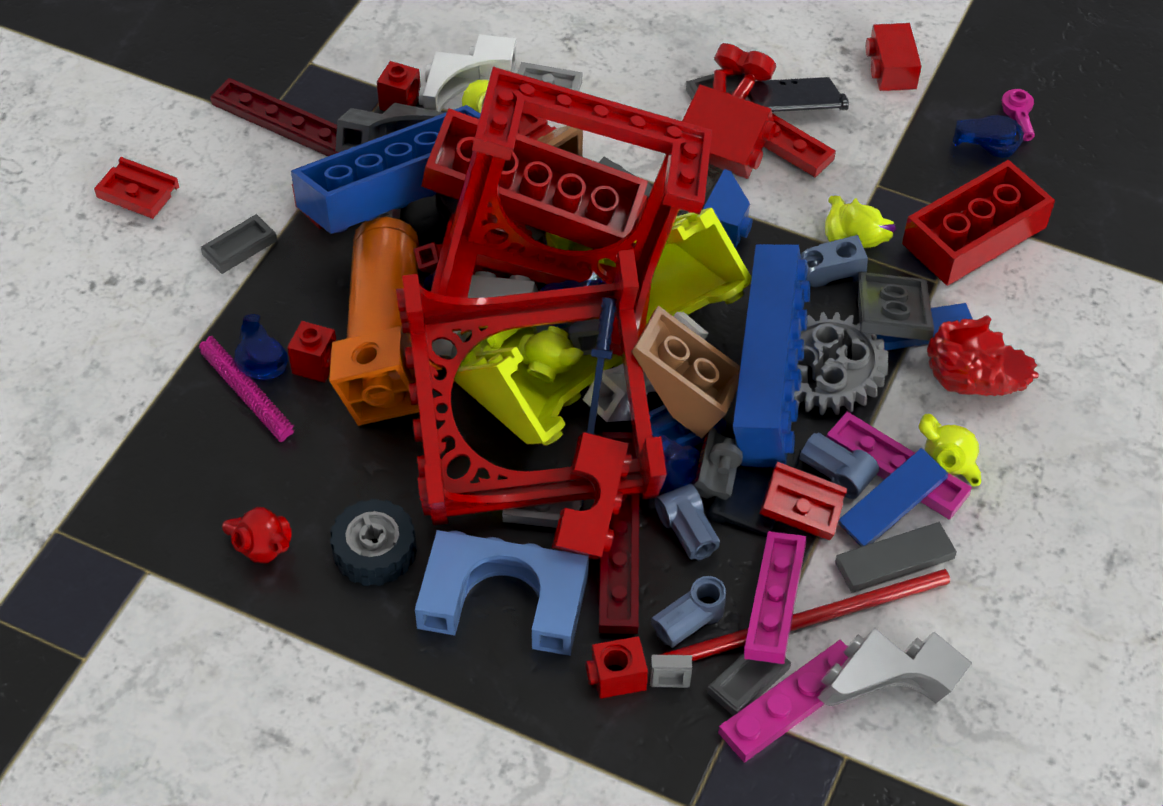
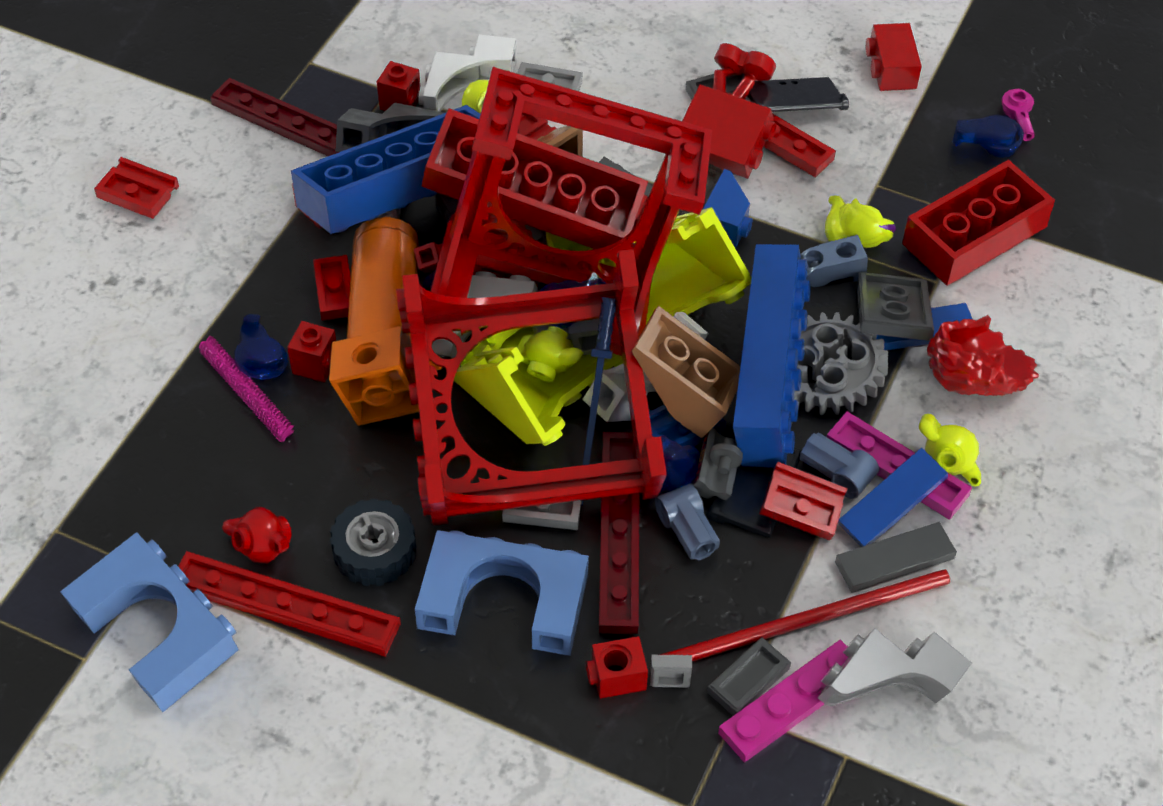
(138, 573): none -> medium blue arch
(239, 244): dark grey tile -> none
(291, 604): none -> red tile
(333, 286): none -> red plate
(602, 464): red arch -> none
(689, 613): sand blue piece -> none
(775, 598): dark pink plate -> none

